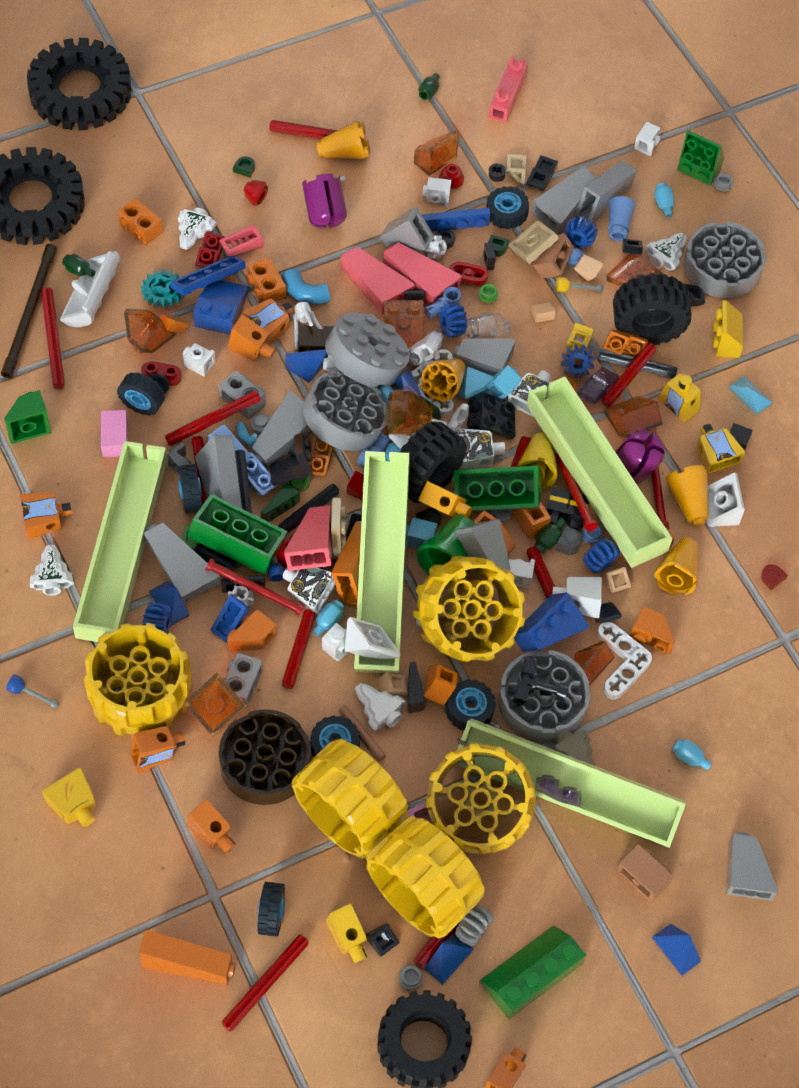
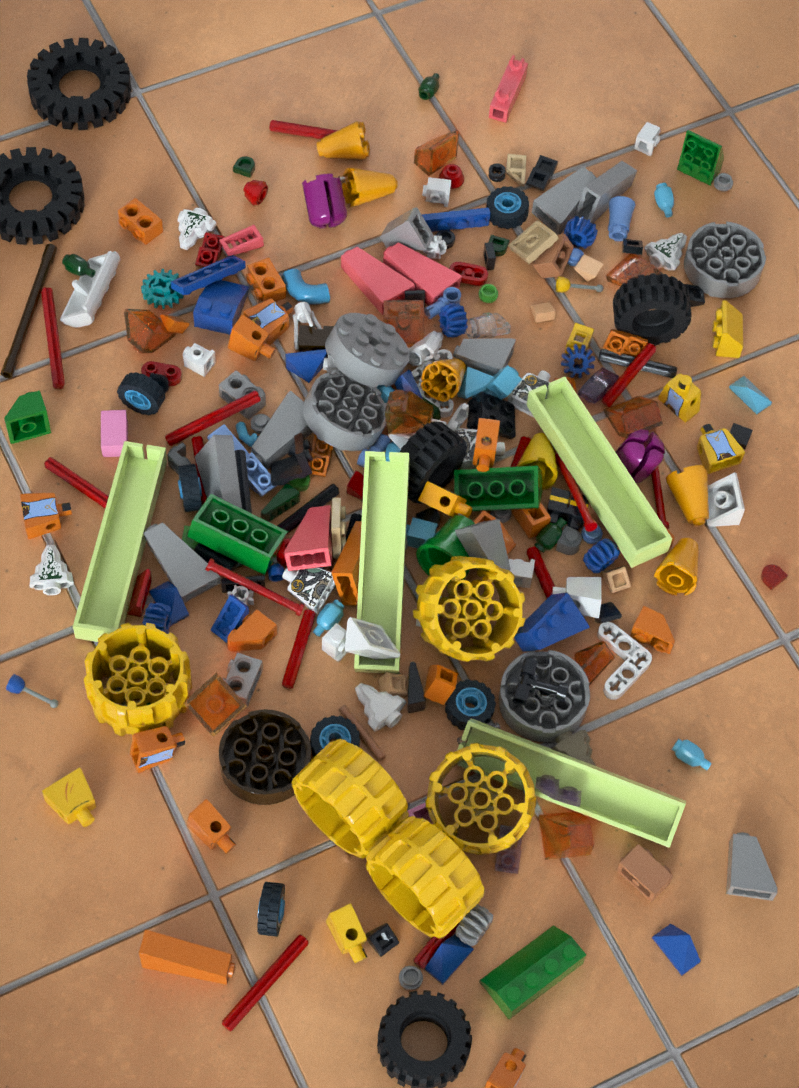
(76, 481): none -> red axle
(140, 593): none -> red slope
(366, 186): none -> light orange cone
(485, 451): none -> orange torso
(508, 859): none -> slope
(565, 835): none -> clear orange slope

